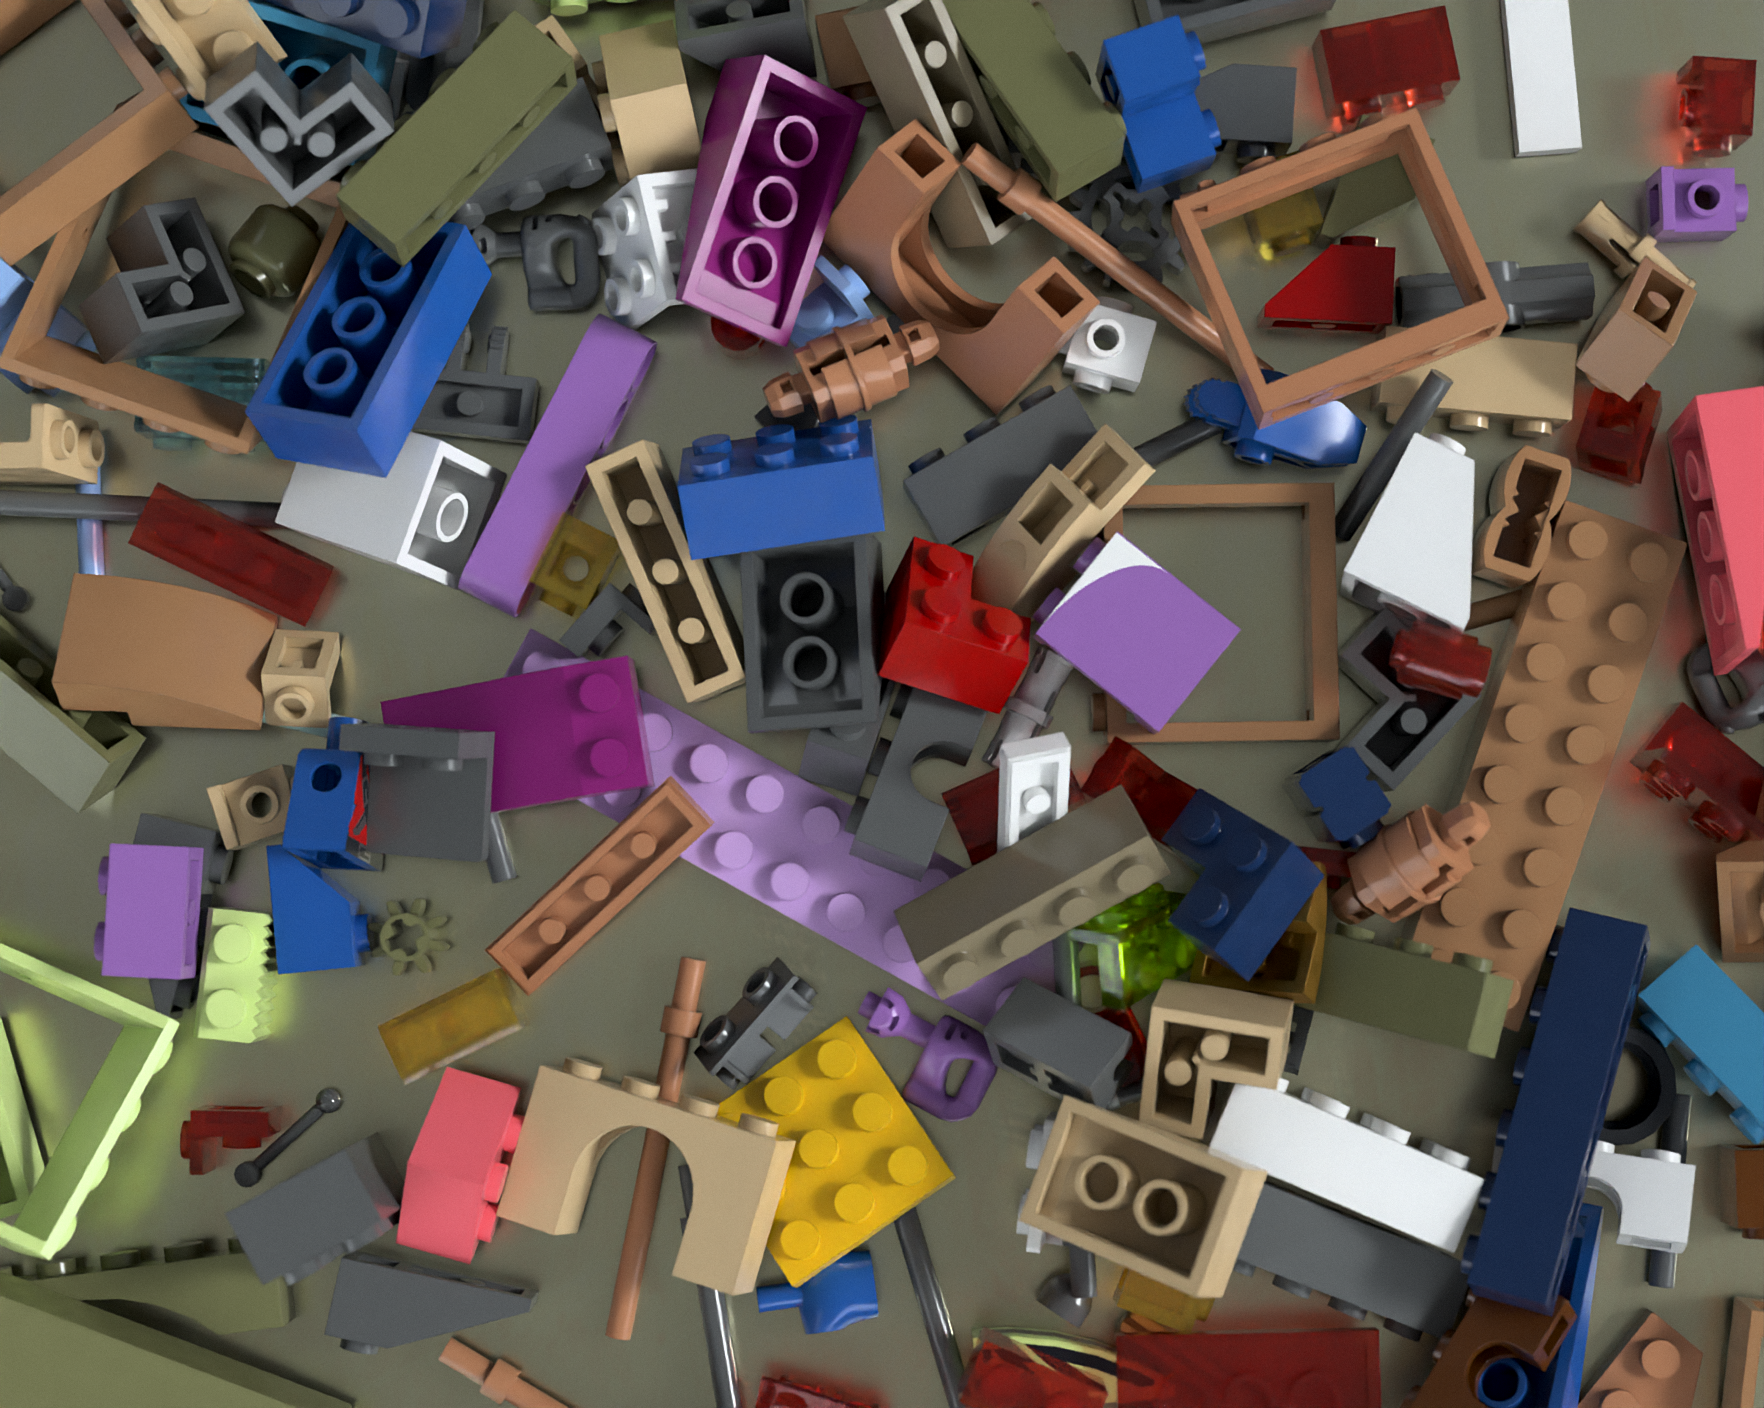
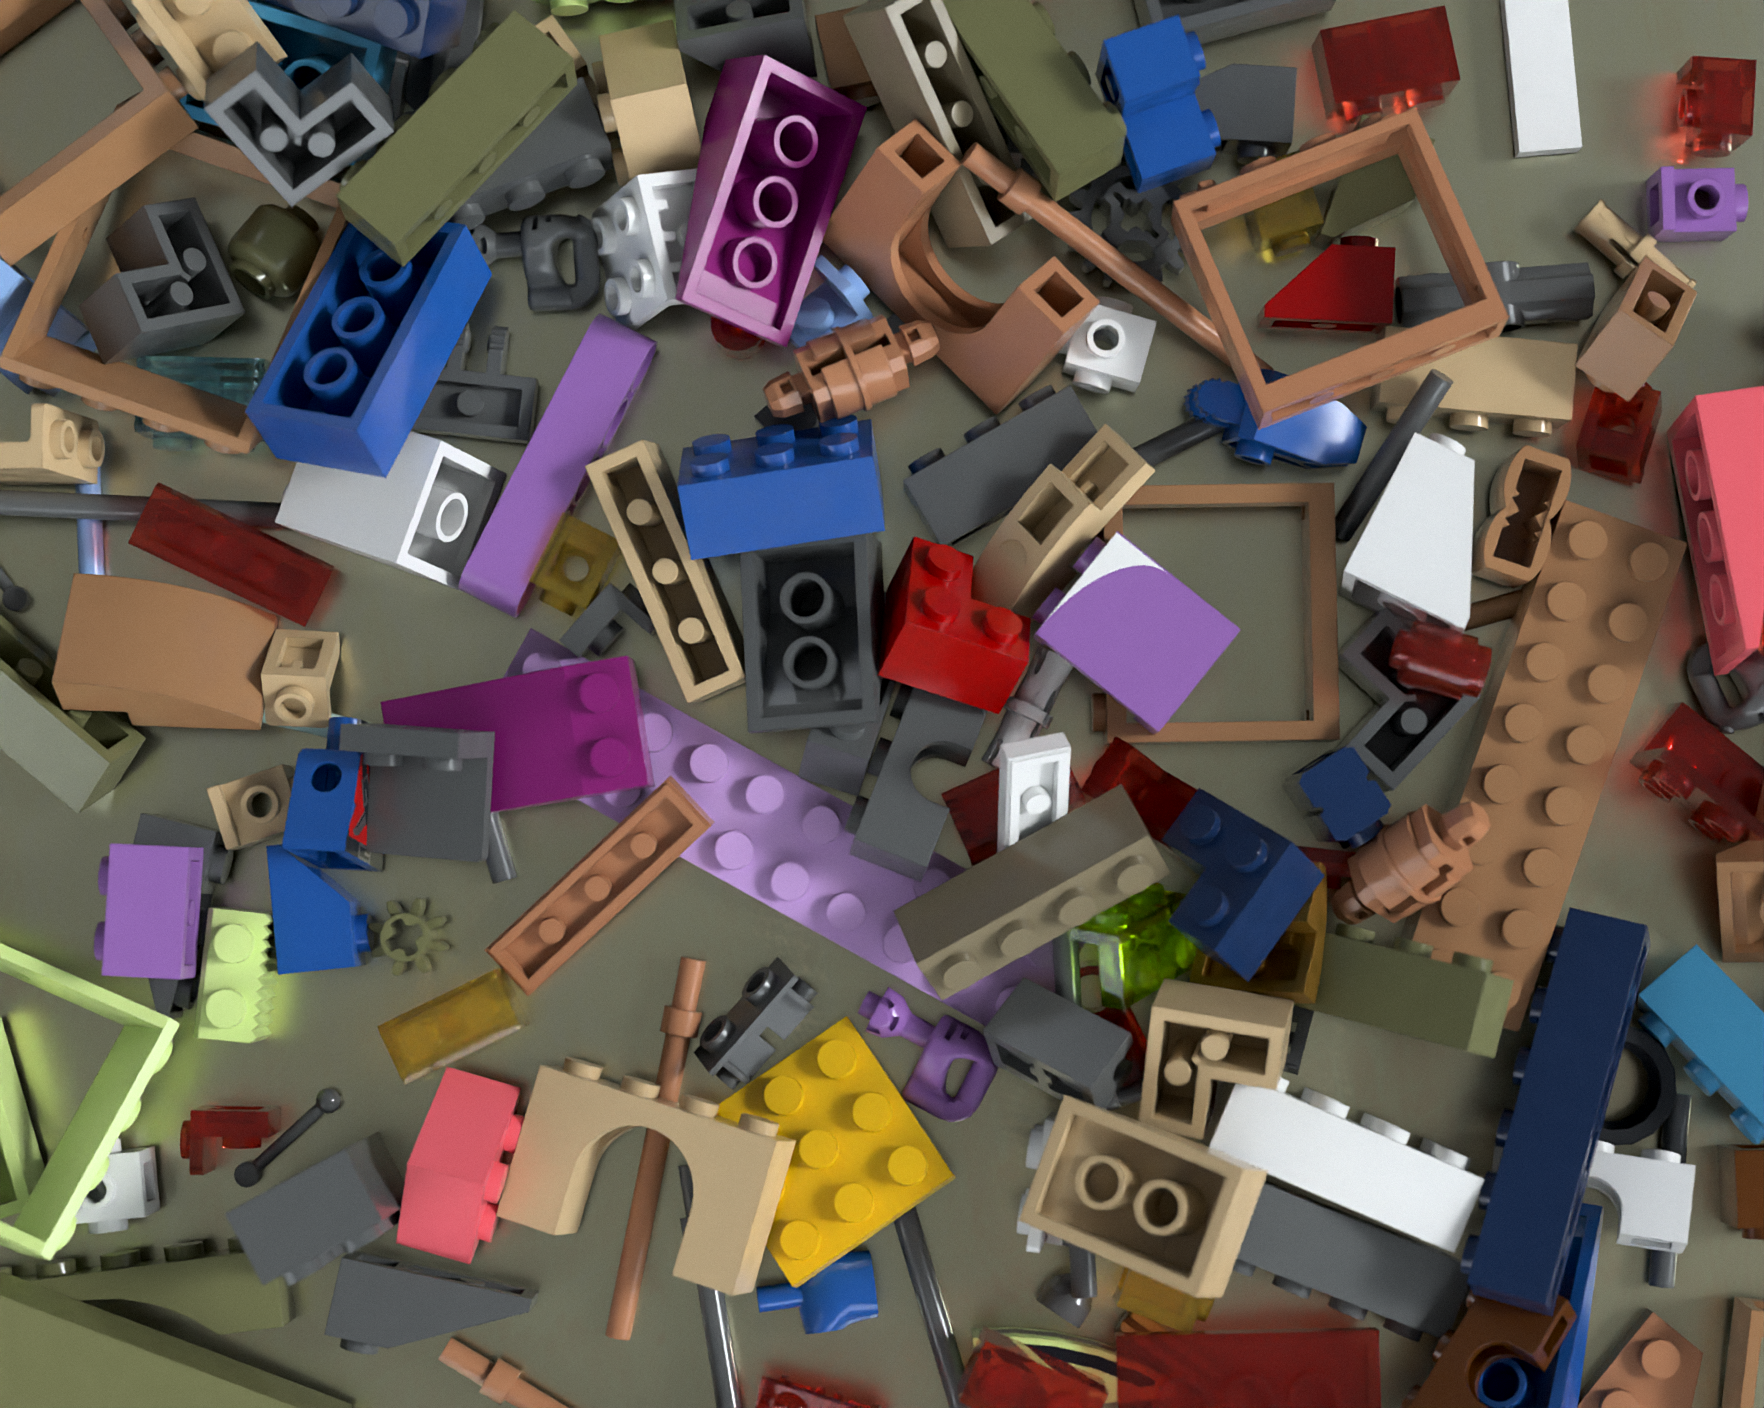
(128, 1193): none -> white brick

